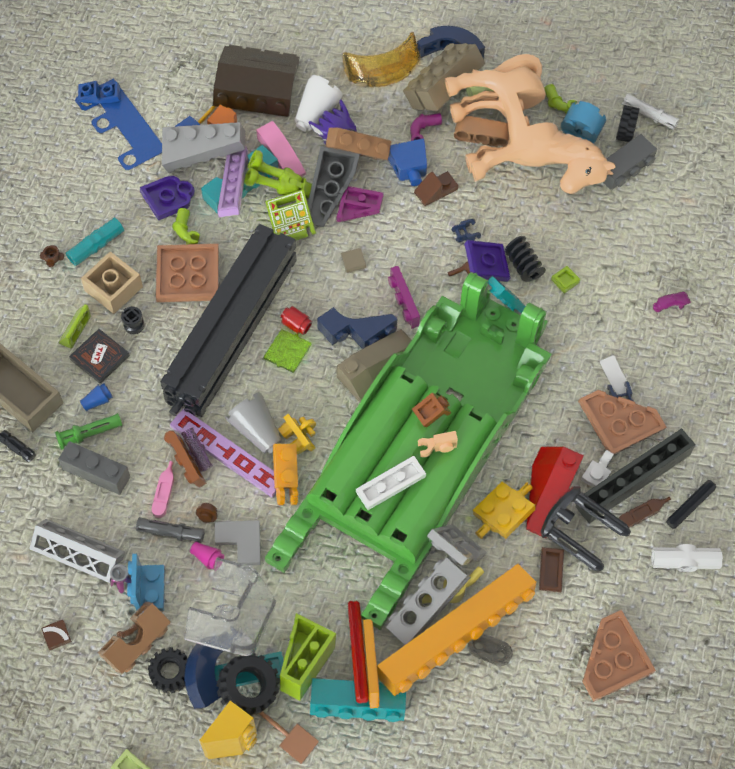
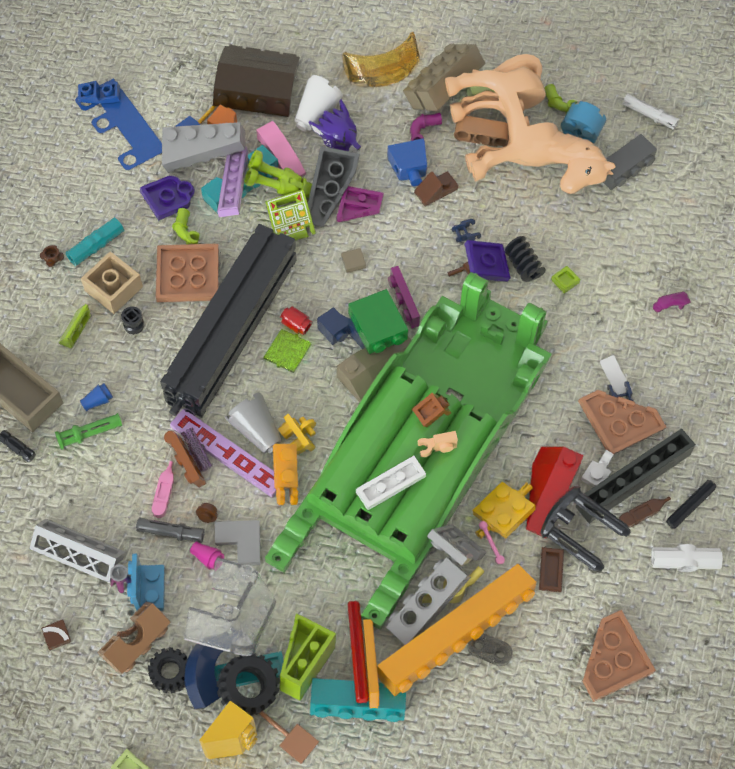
(94, 468): dark grey brick -> none
(99, 356): black tile -> none
(360, 143): medium nougat arch -> none
(378, 321): none -> green brick
(445, 35): dark blue arch -> none
(499, 559): none -> bright pink hinge
(505, 295): teal plate -> none
(627, 123): black tyre -> none

